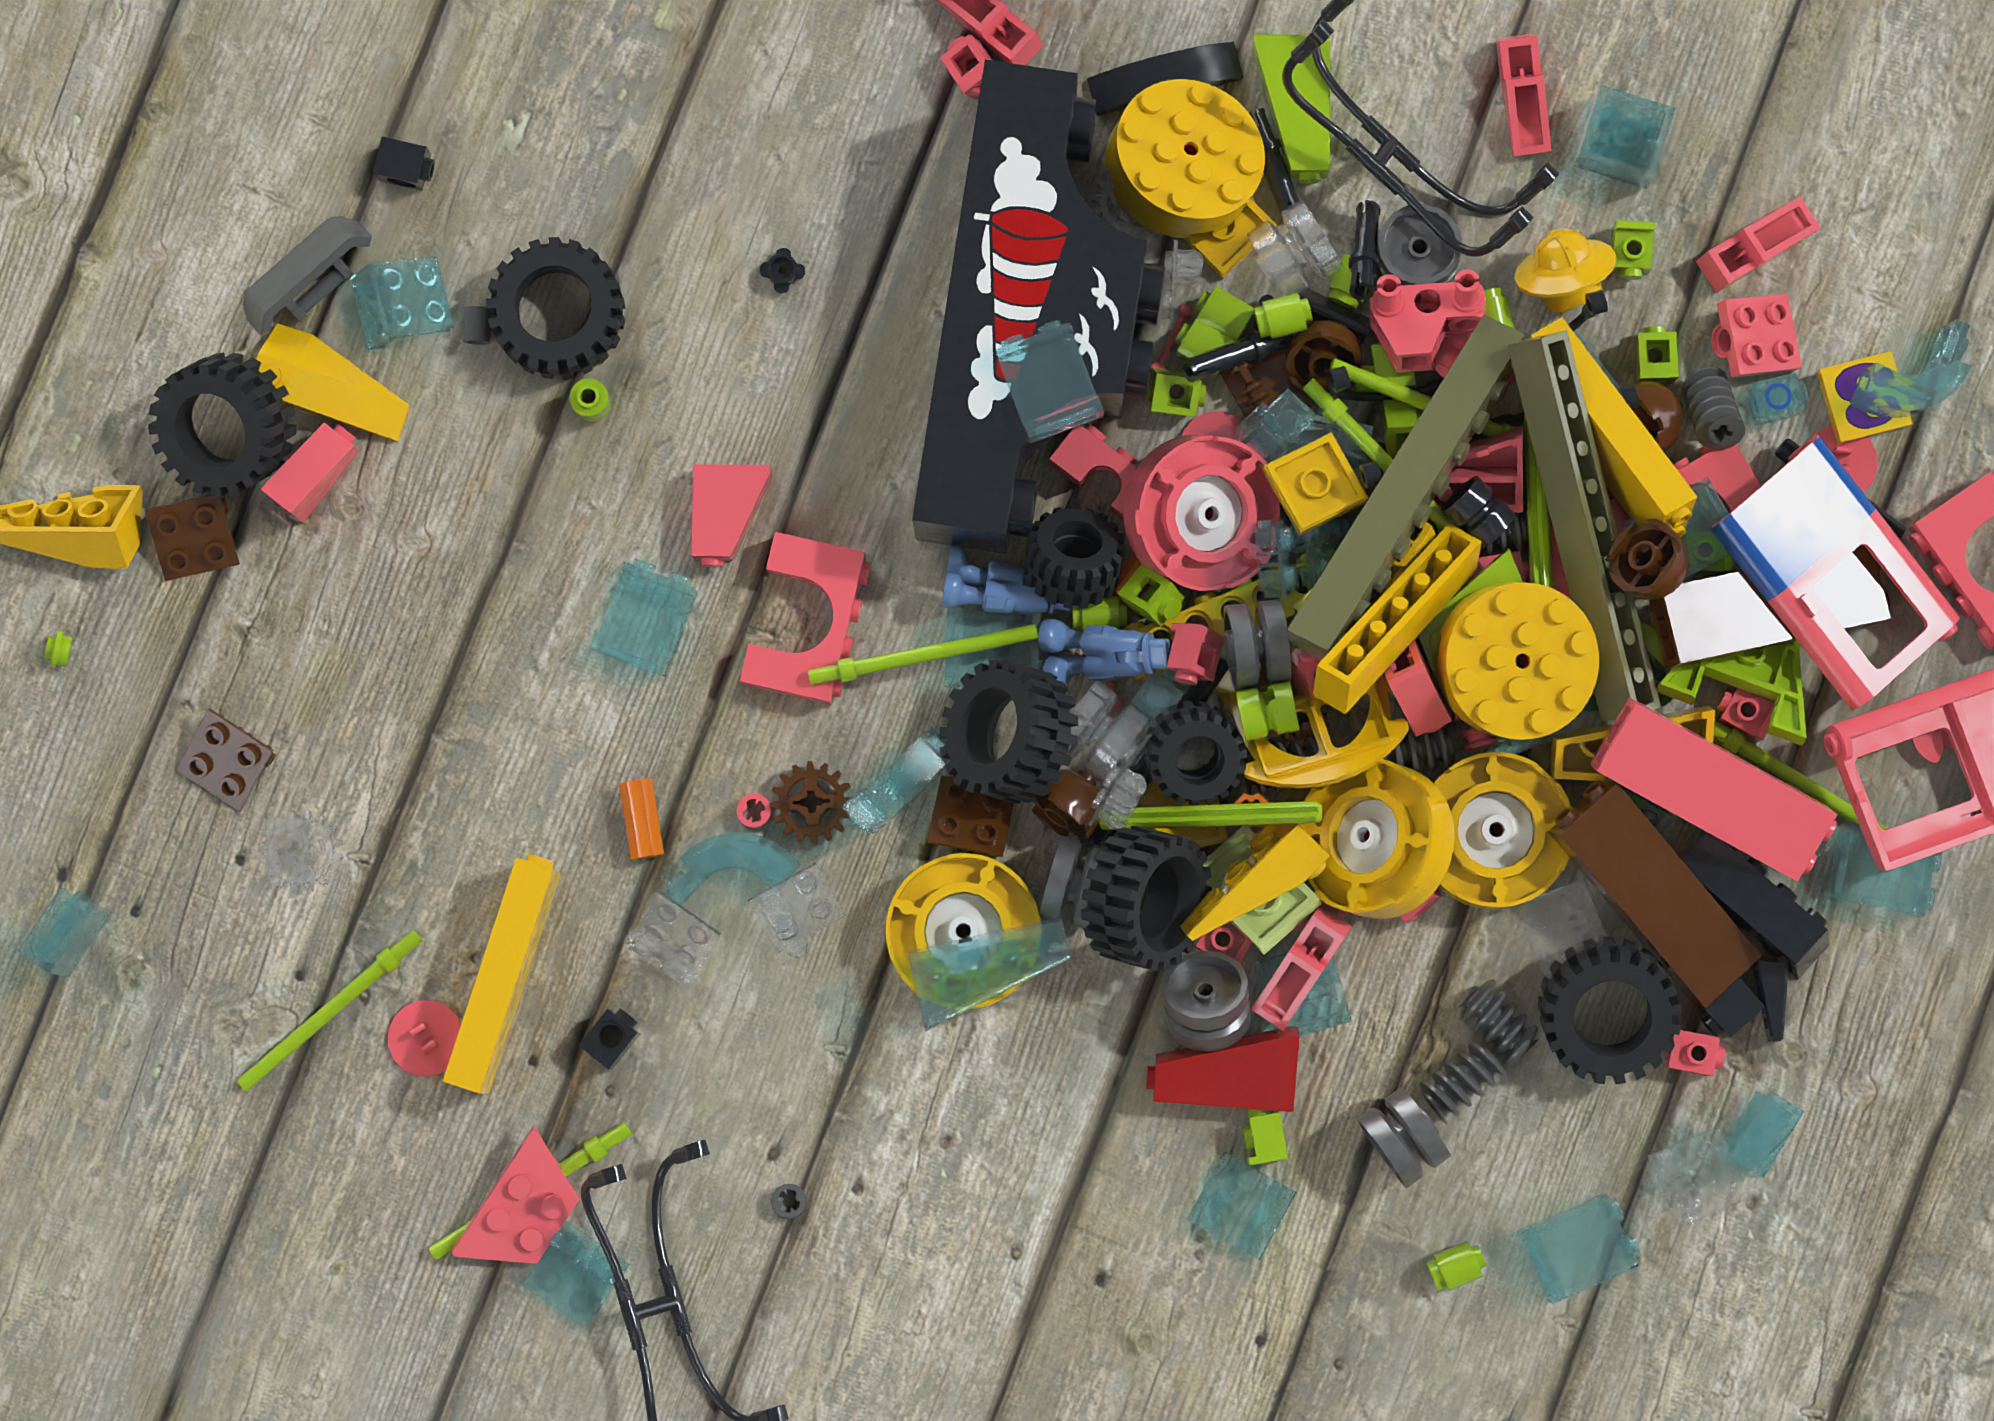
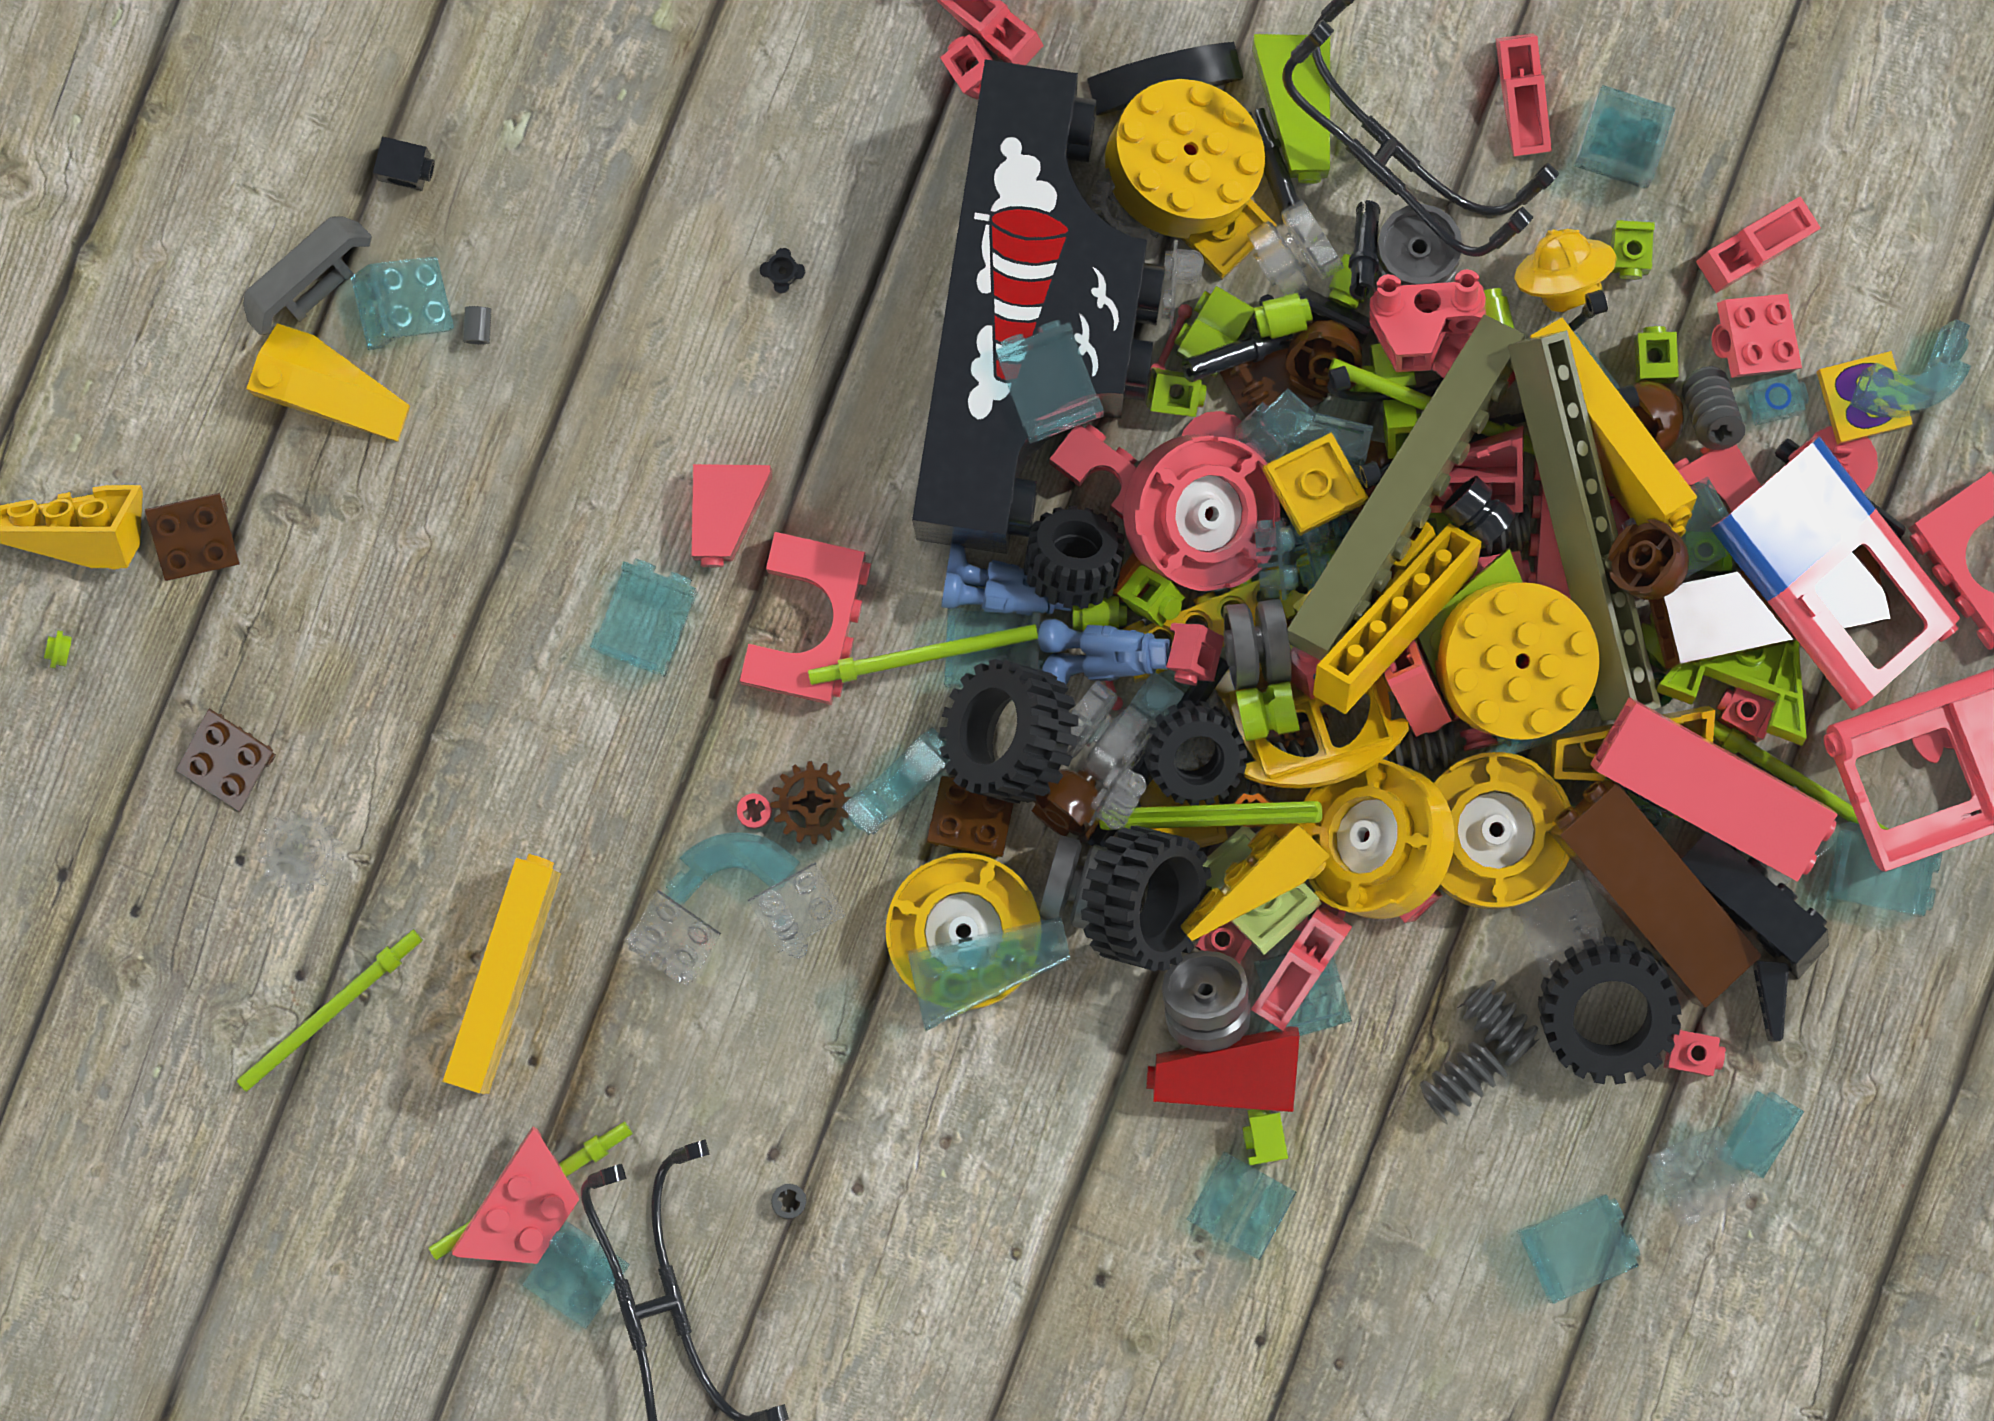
(64, 932): clear light blue panel -> none
(255, 401): black tyre -> none
(312, 471): coral slope -> none
(423, 1037): coral piece -> none
(584, 347): black tyre -> none
(593, 1040): black brick -> none
(598, 408): lime brick -> none
(641, 819): orange axle -> none
(1336, 412): lime bar -> none
(1408, 1134): flat silver wheel -> none
(1456, 1266): lime brick -> none
(1538, 519): lime axle -> none
(1731, 1010): black brick -> none

